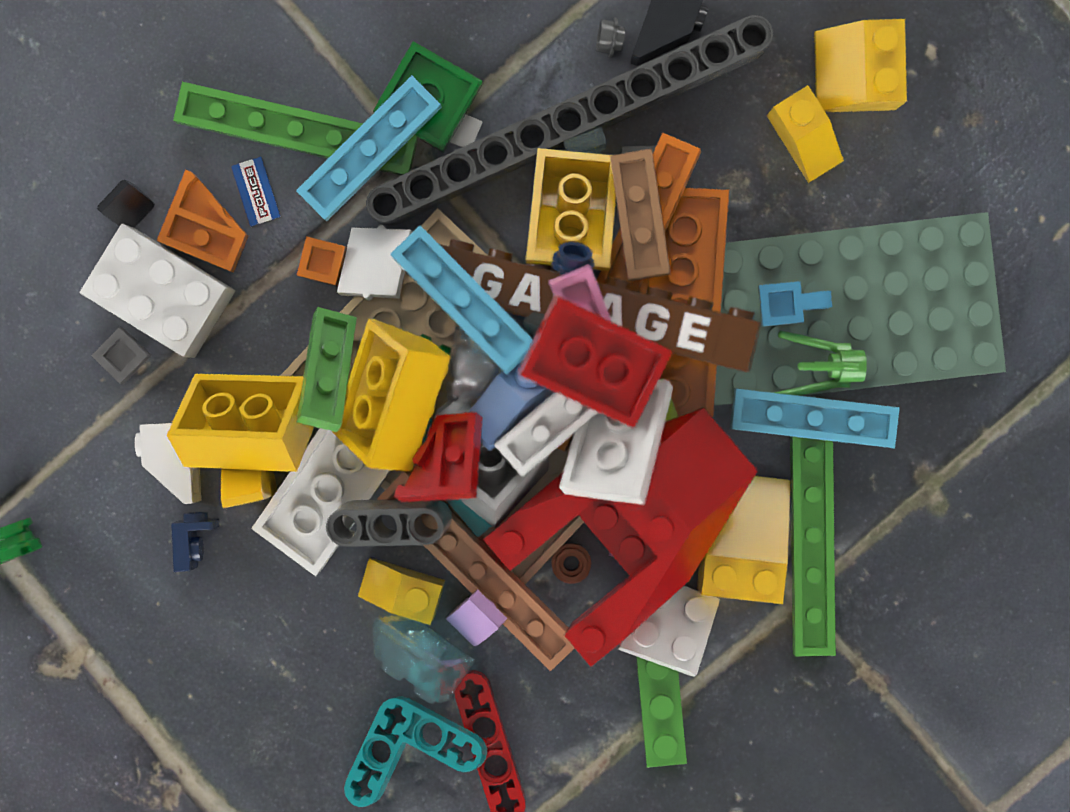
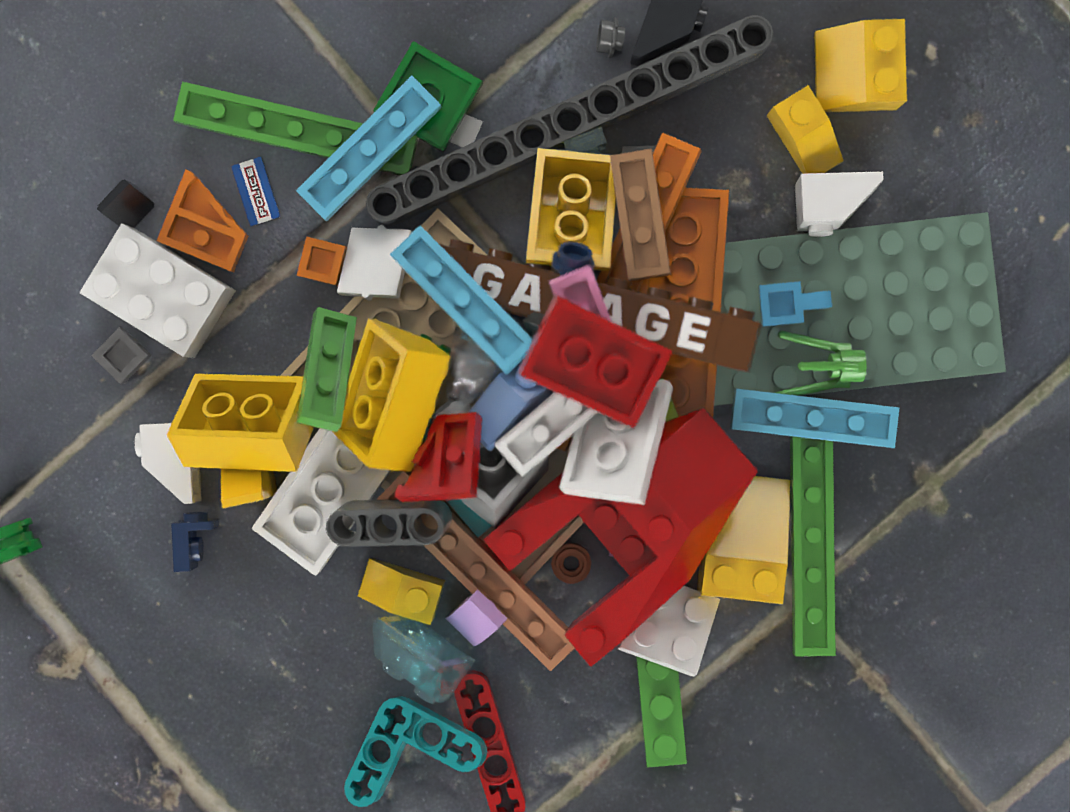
(830, 199): none -> white slope

